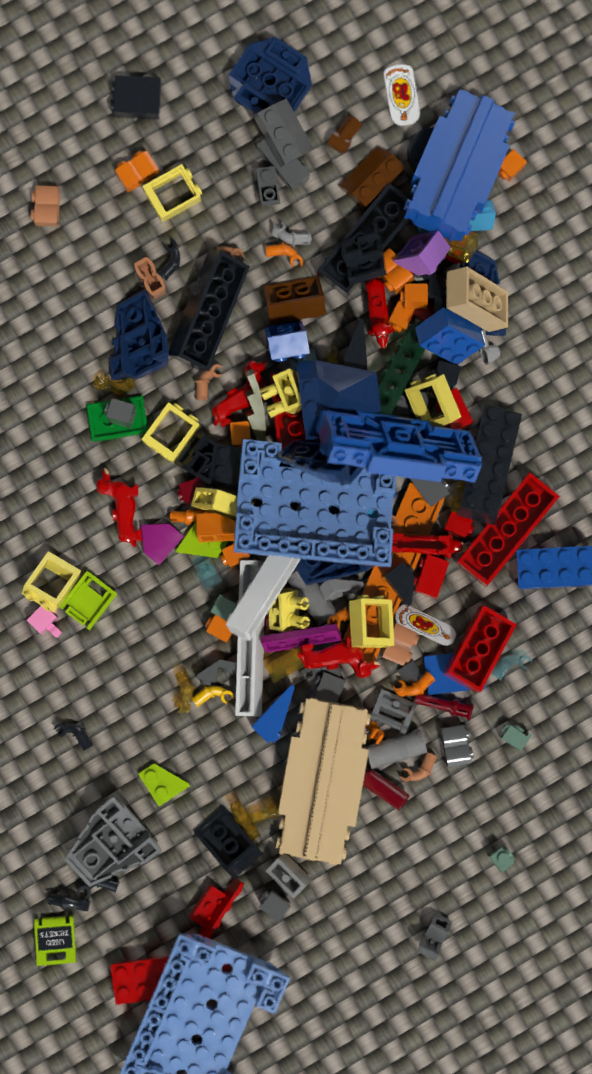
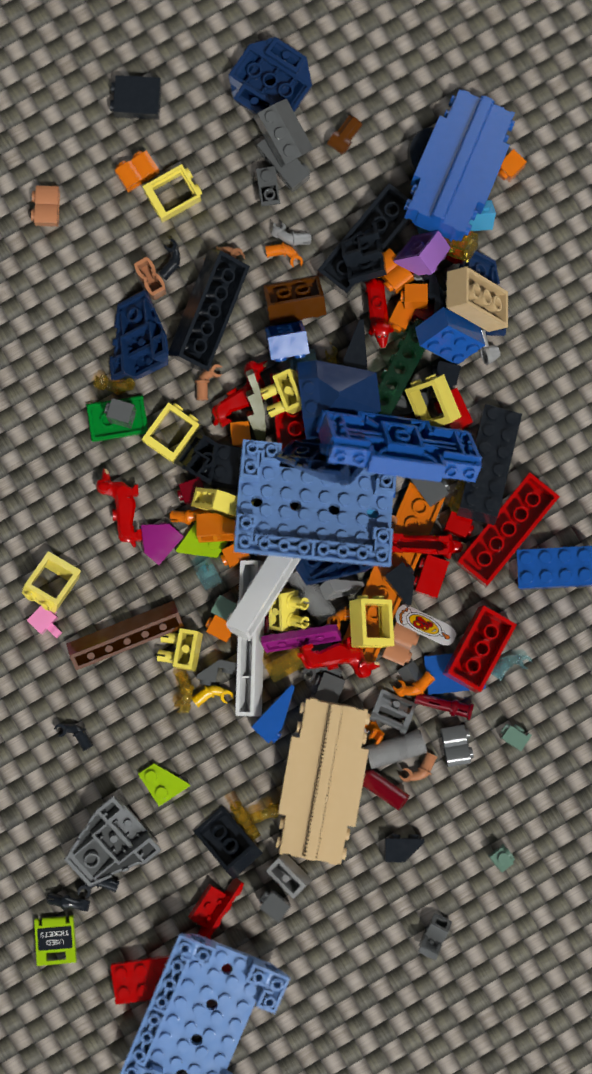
(86, 603): lime container -> none
(124, 635): none -> reddish brown brick
(187, 649): none -> light yellow brick
(371, 177): reddish brown slope -> none
(401, 849): none -> black slope
(402, 94): sticker -> none

